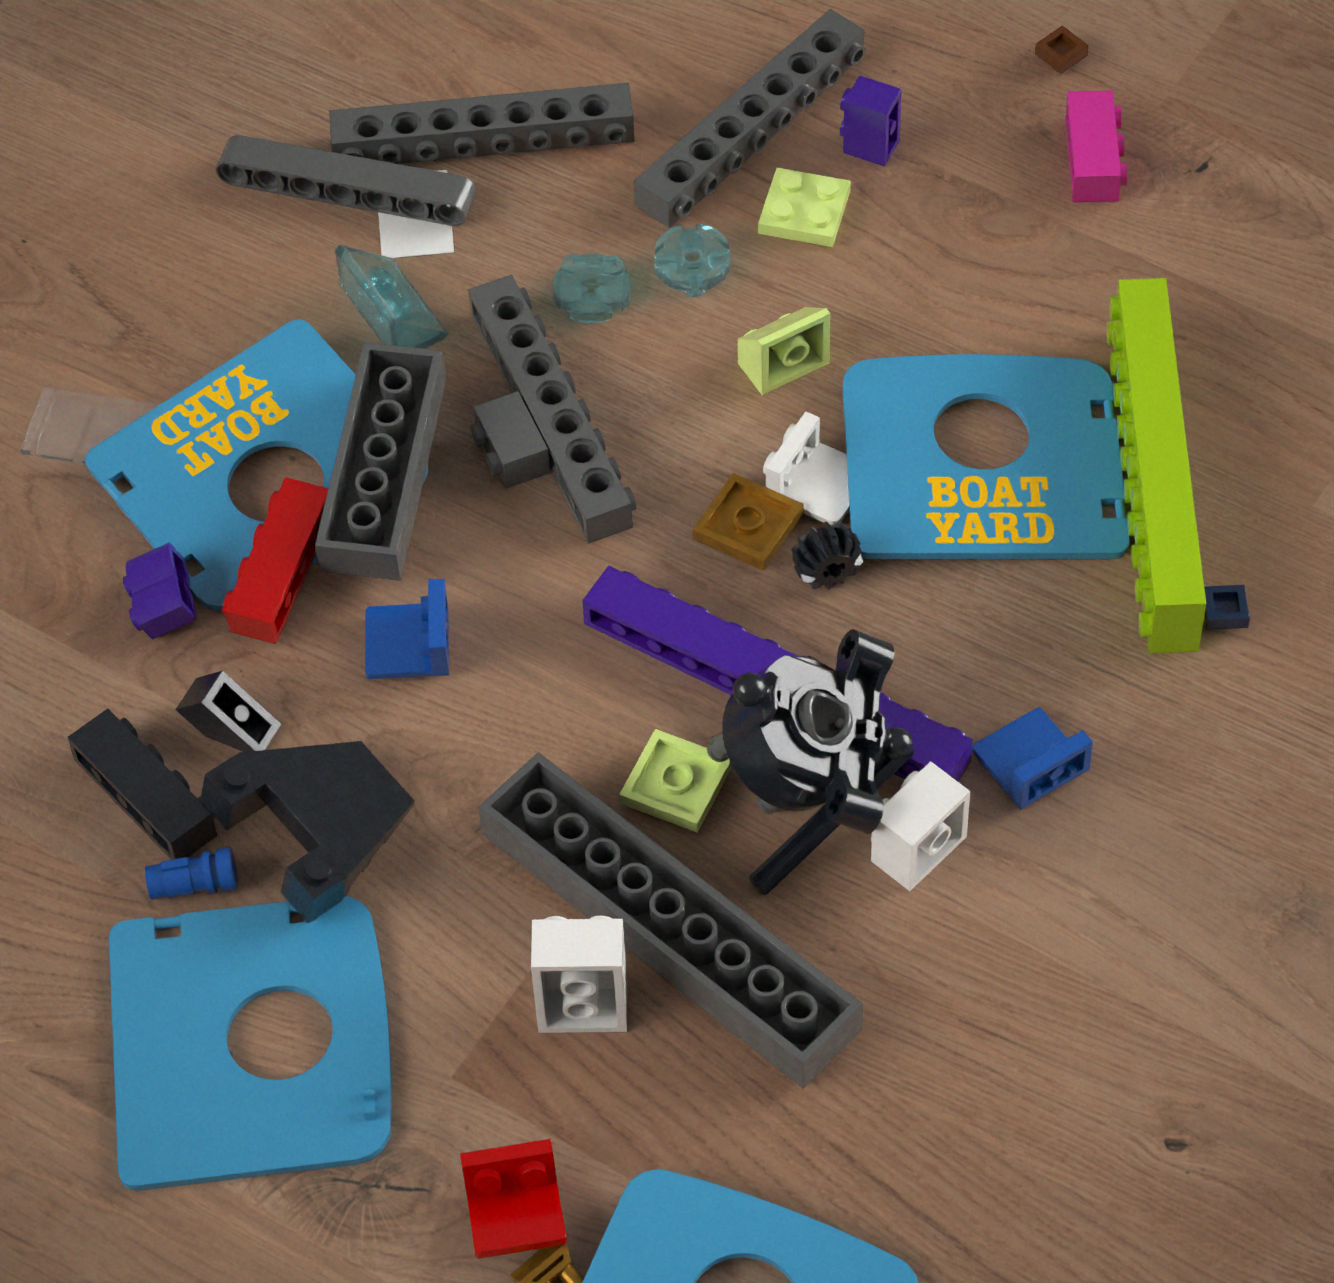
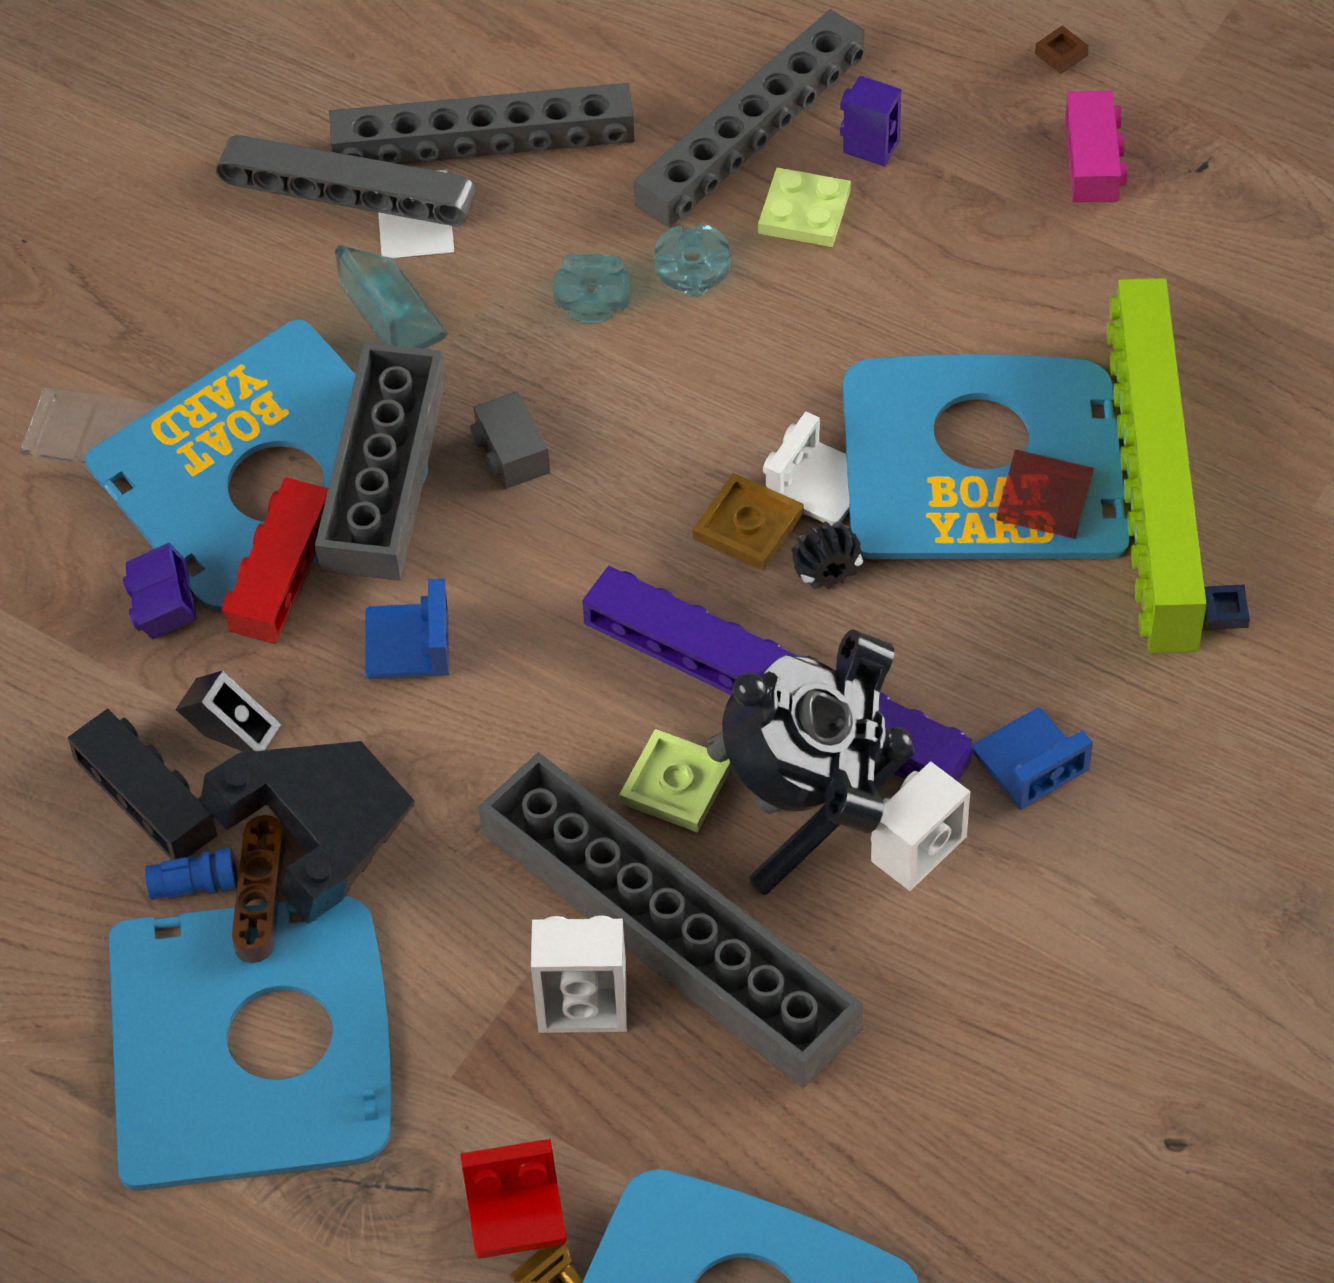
(254, 888): none -> reddish brown beam
(533, 369): dark grey brick -> none
(786, 348): yellowish green slope -> none
(1045, 494): none -> clear red tile

